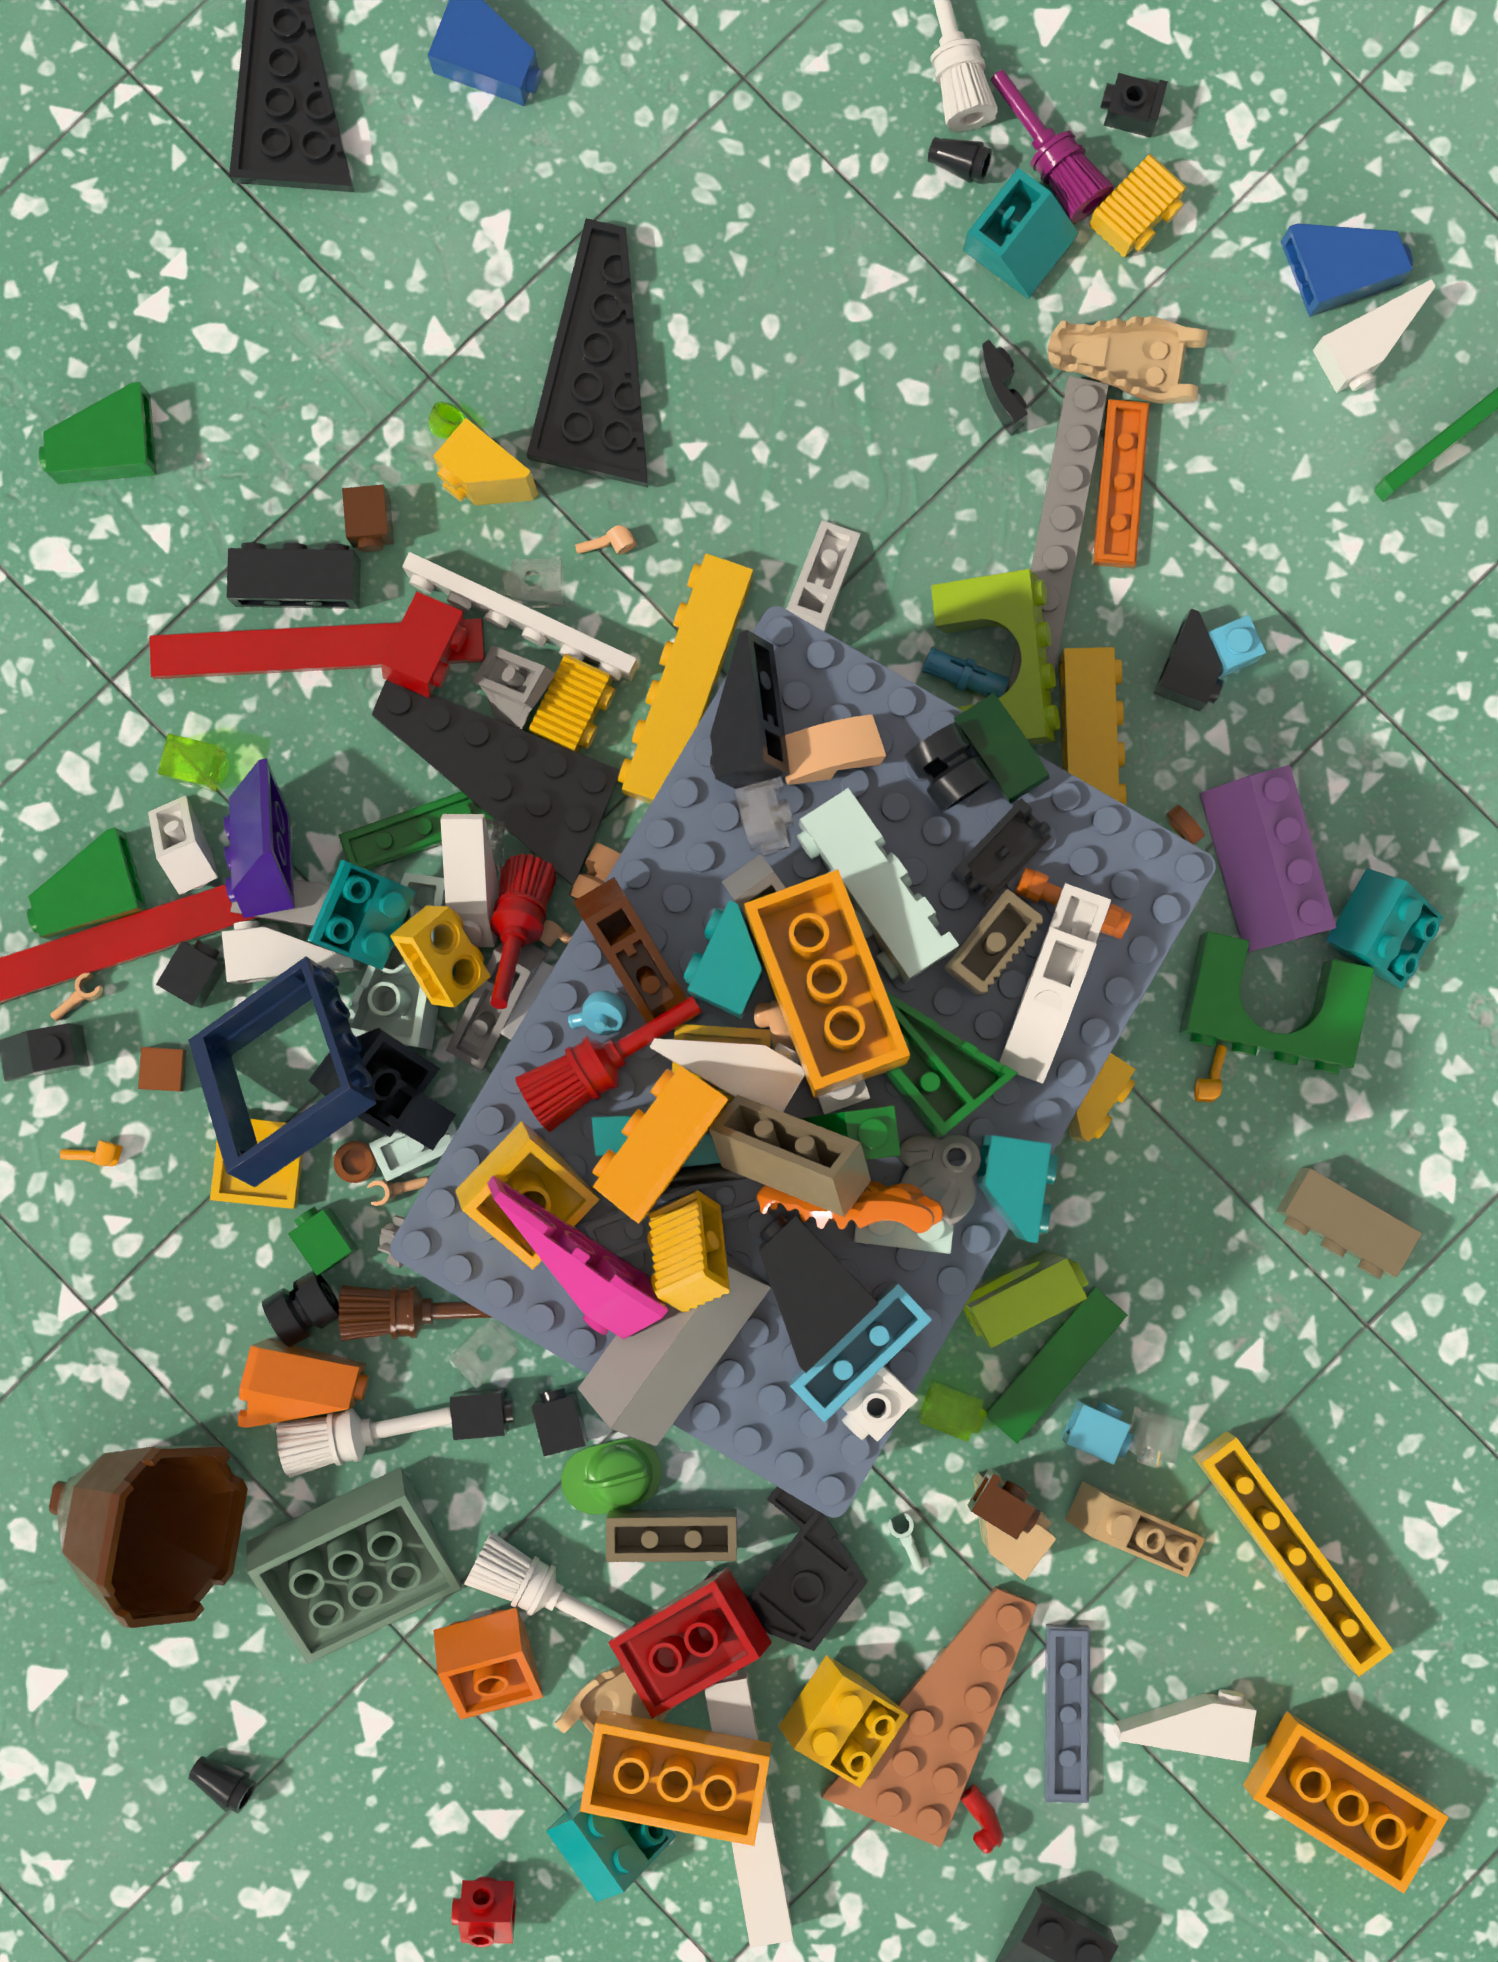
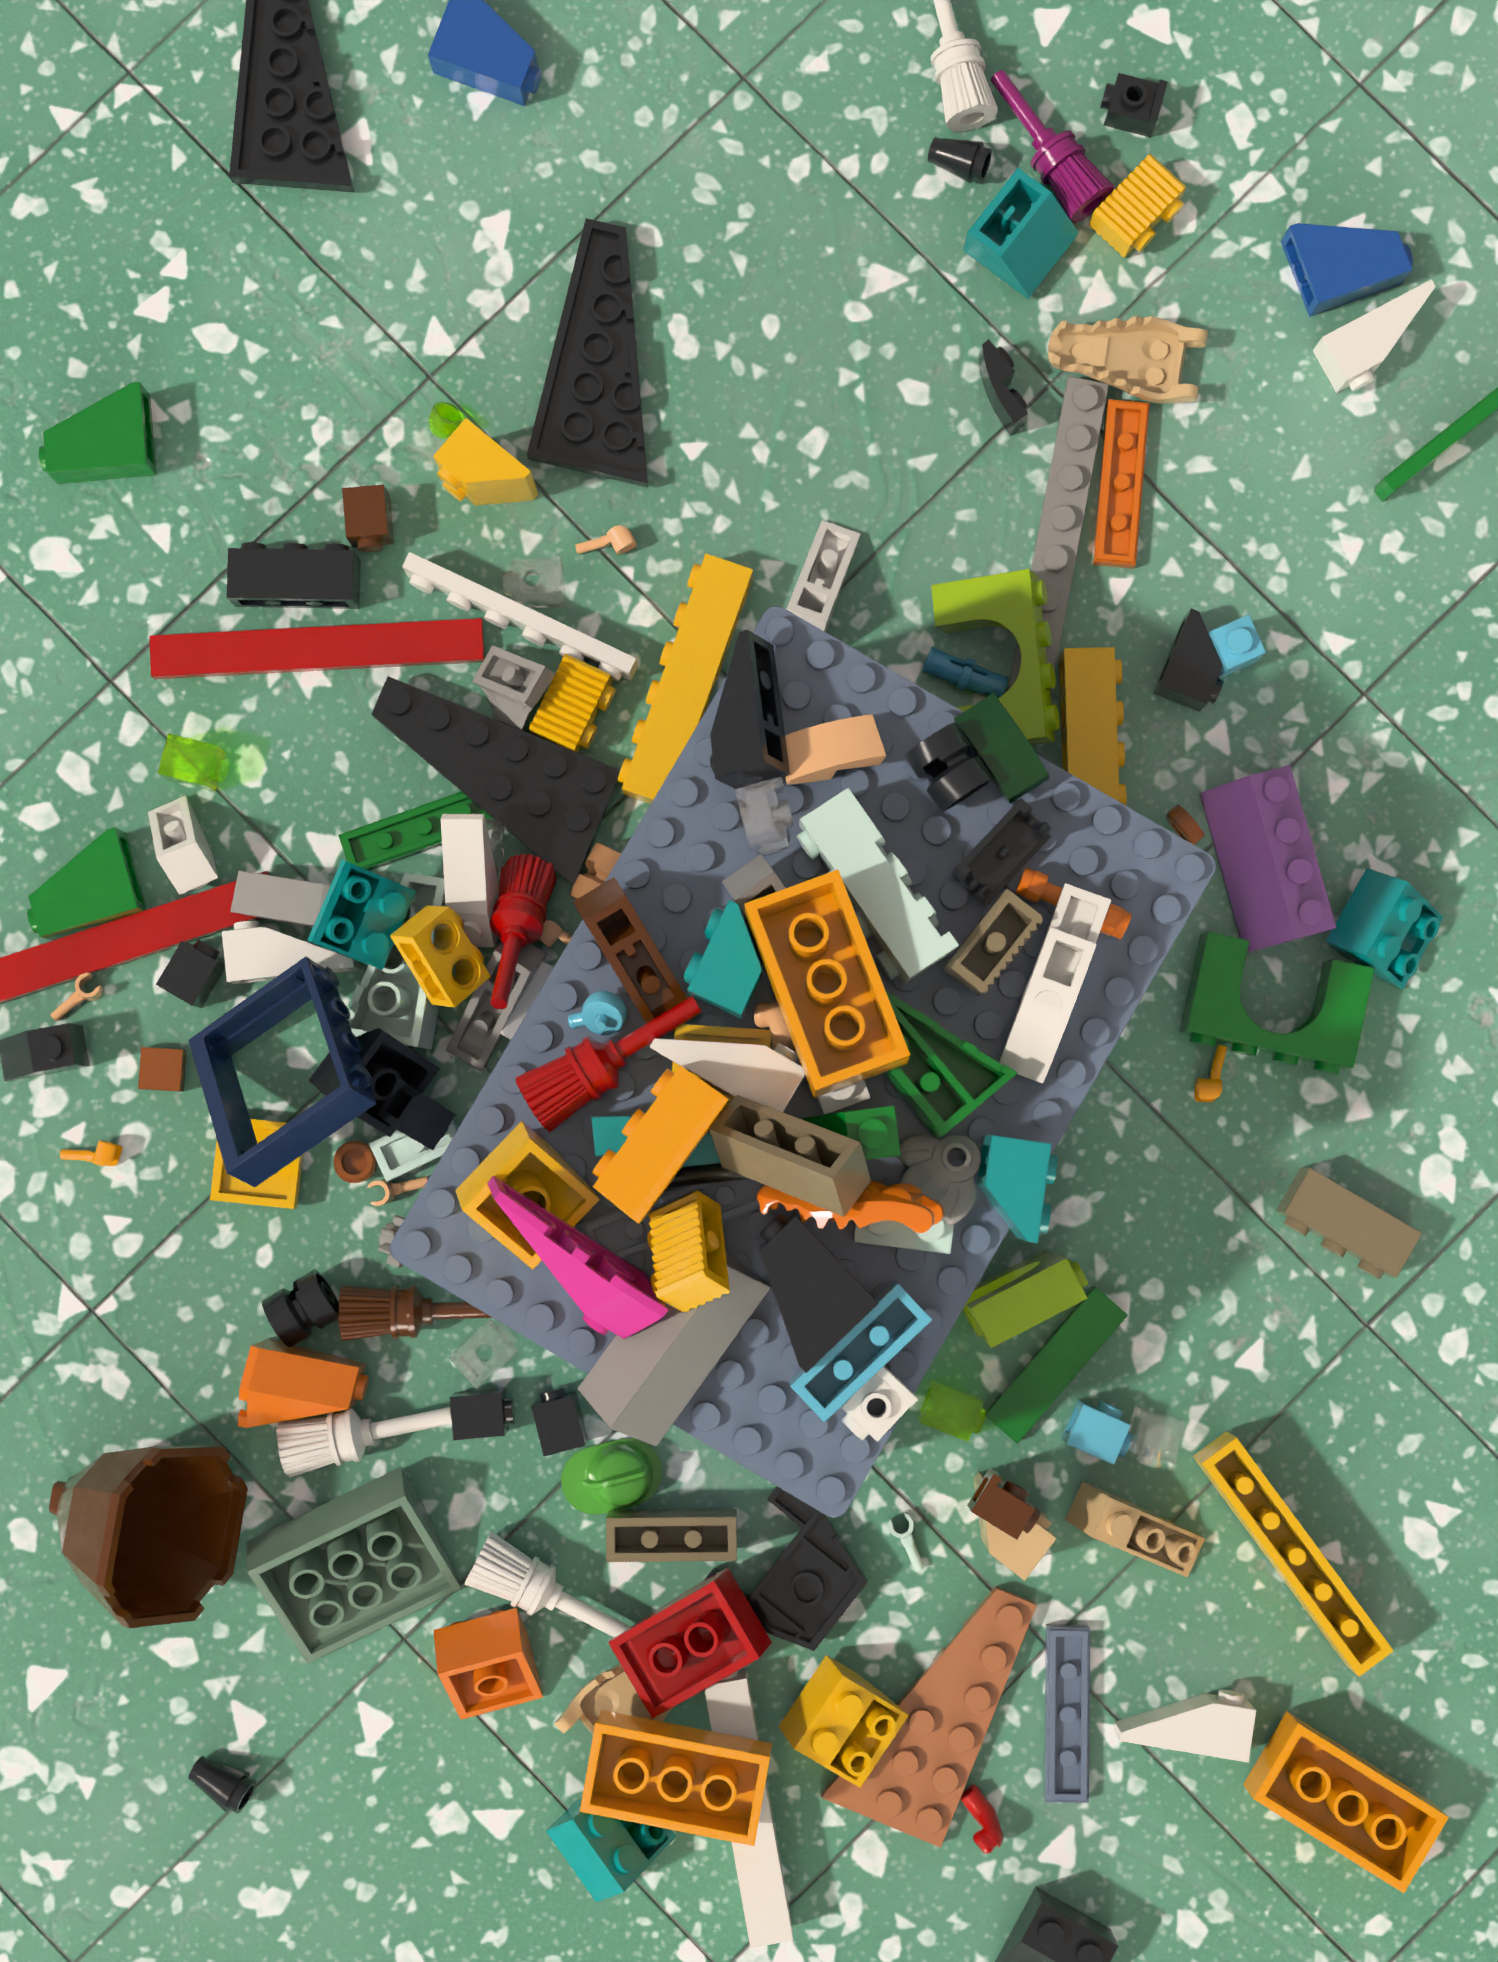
(259, 845): dark purple slope -> none
(322, 1239): green brick -> none
(423, 645): red brick -> none
(485, 1912): red brick -> none
(1110, 1086): yellow slope -> none

